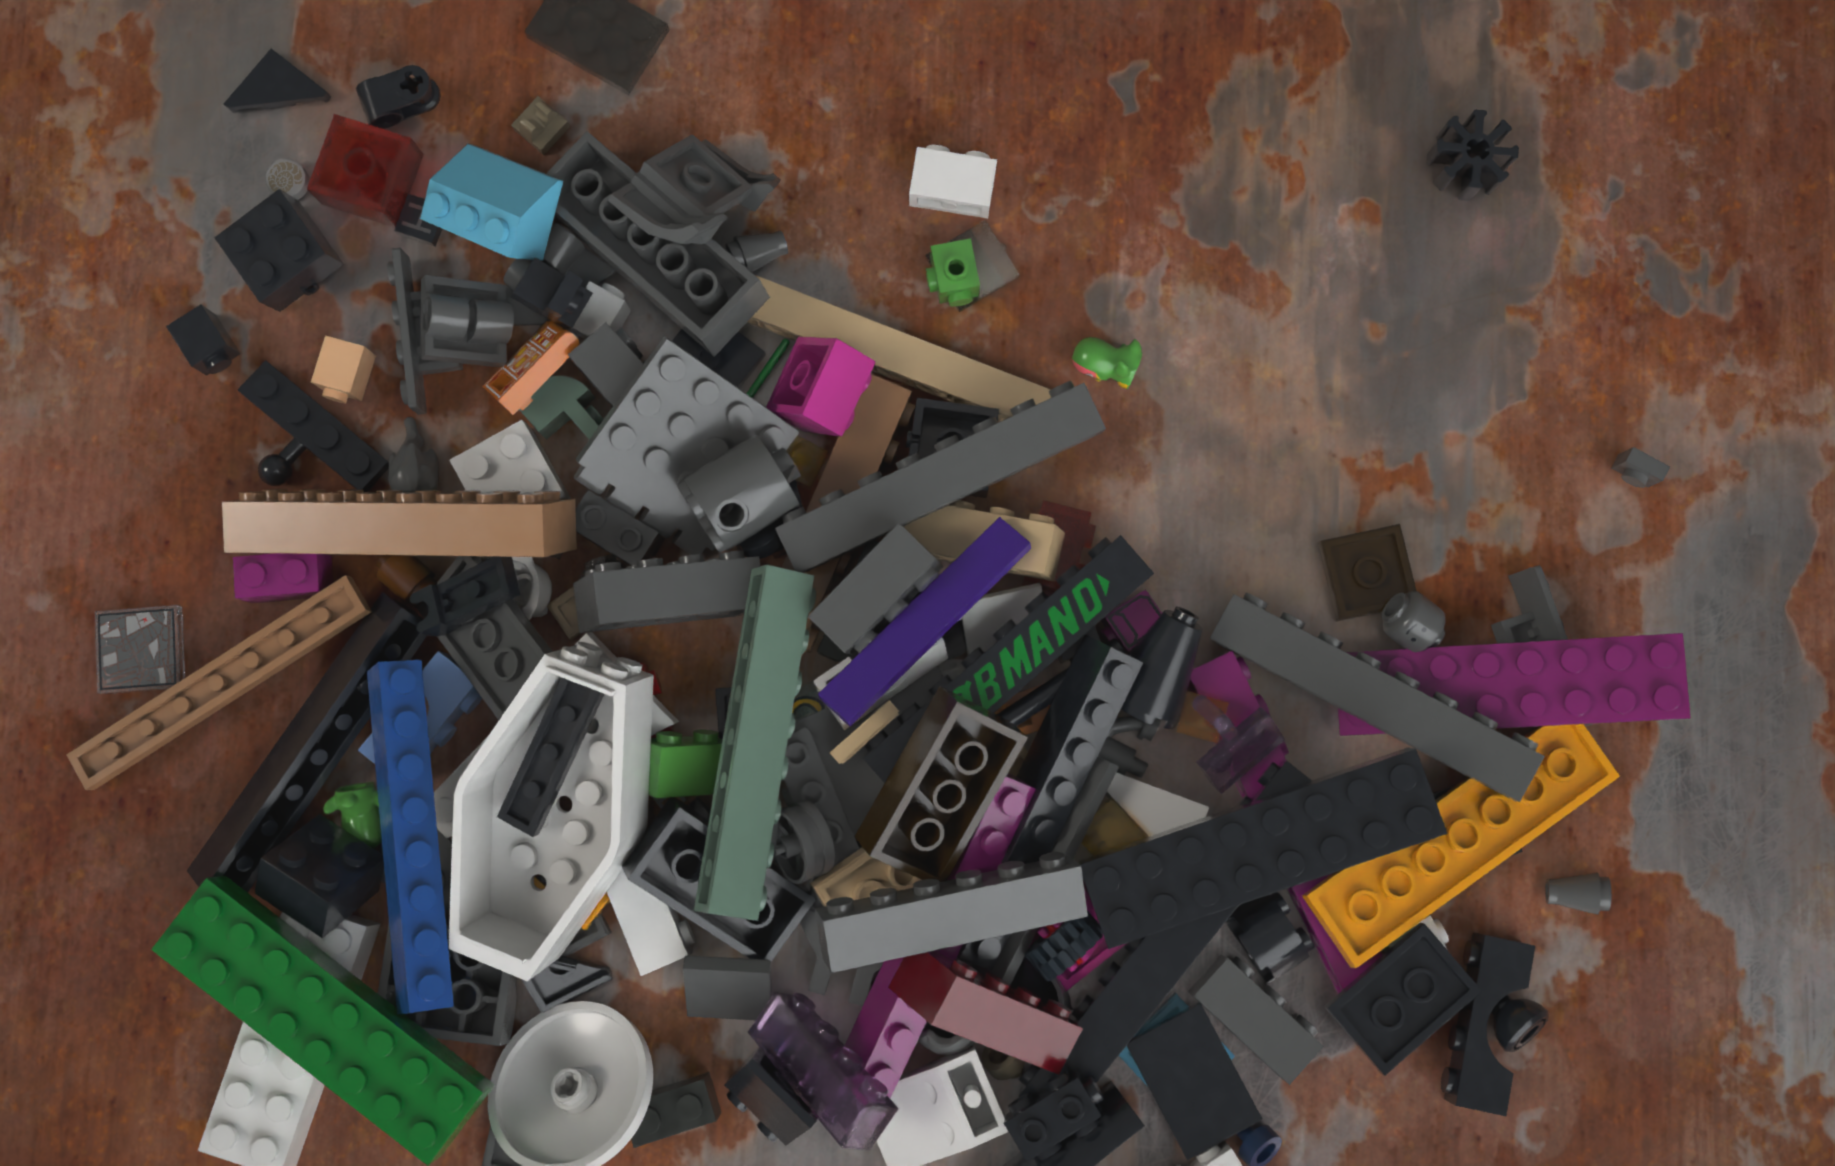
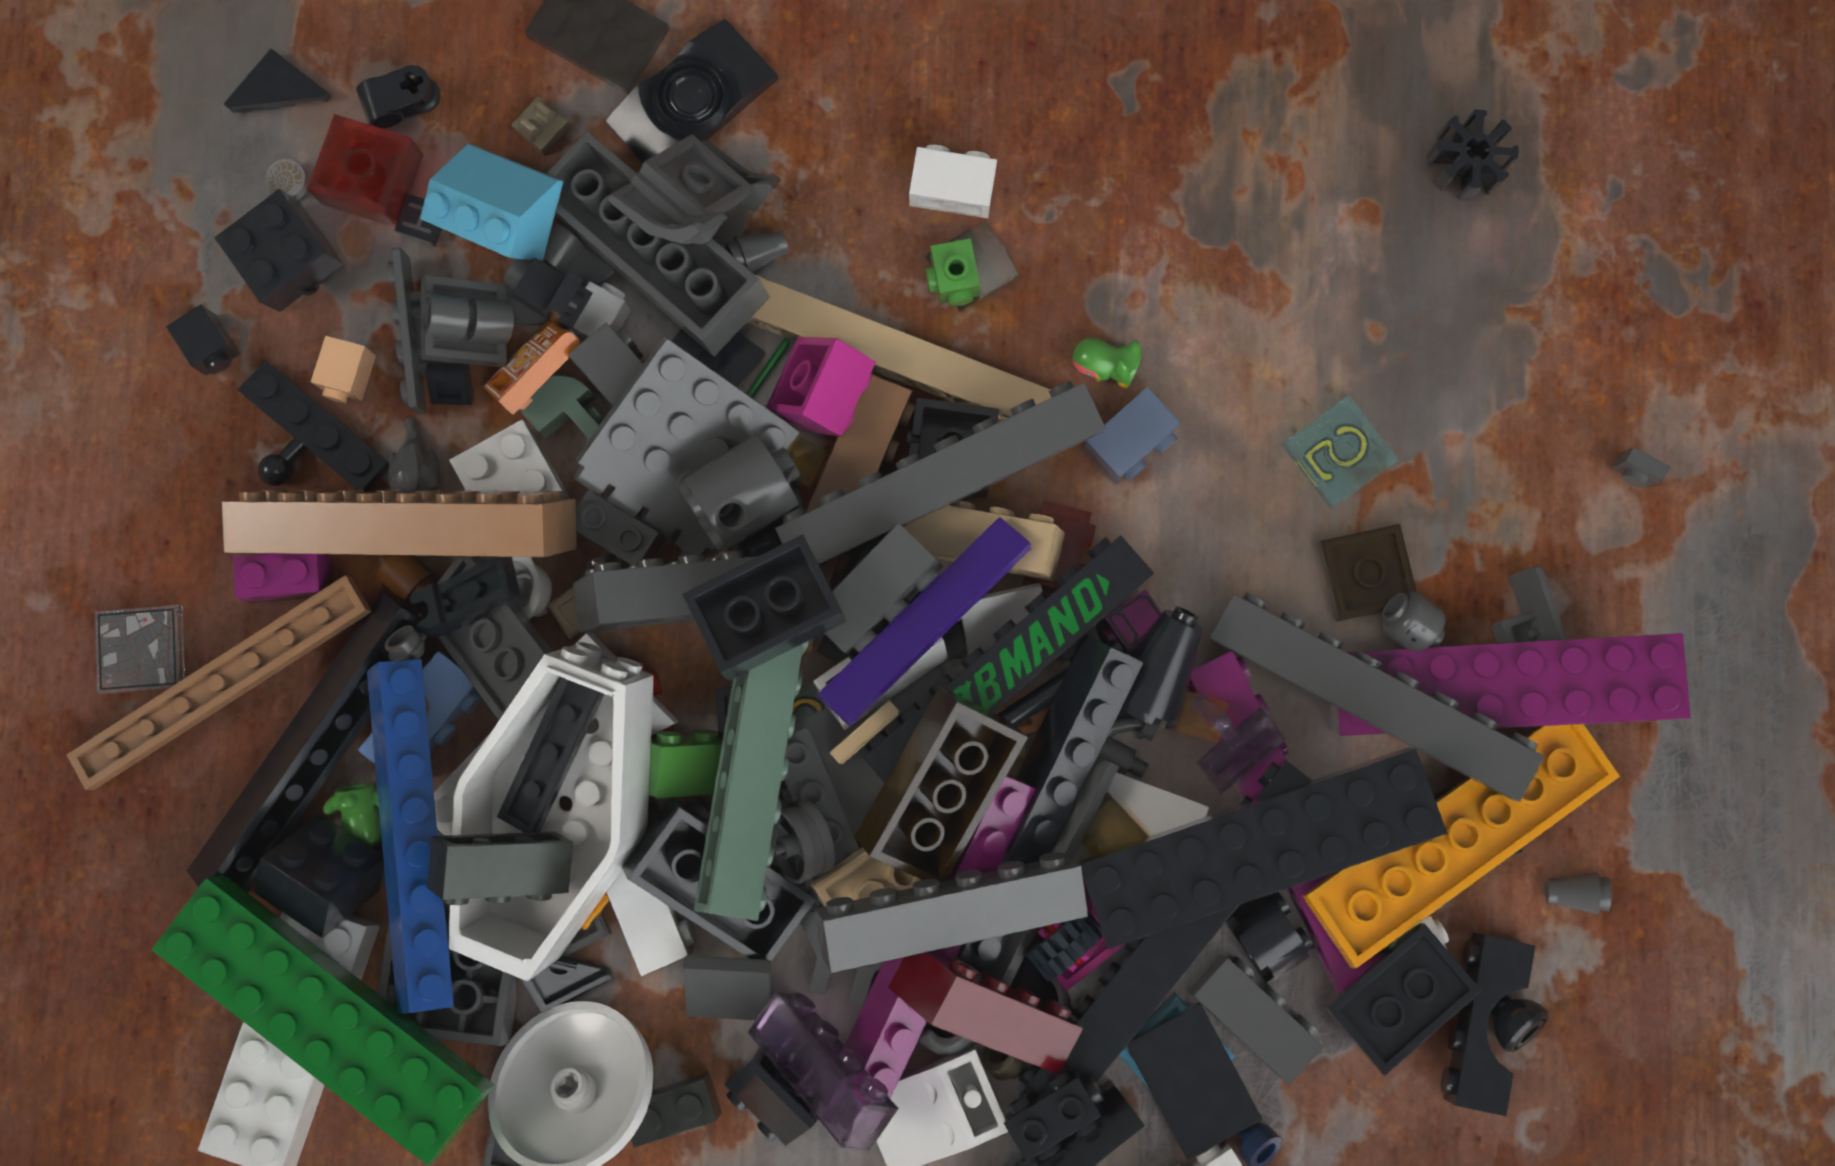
(405, 644): none -> dark grey plate
(449, 383): none -> black tile
(499, 866): none -> pearl dark grey brick
(693, 94): none -> black slope
(764, 608): none -> black brick
(1132, 436): none -> sand blue brick
(1339, 452): none -> clear light blue tile

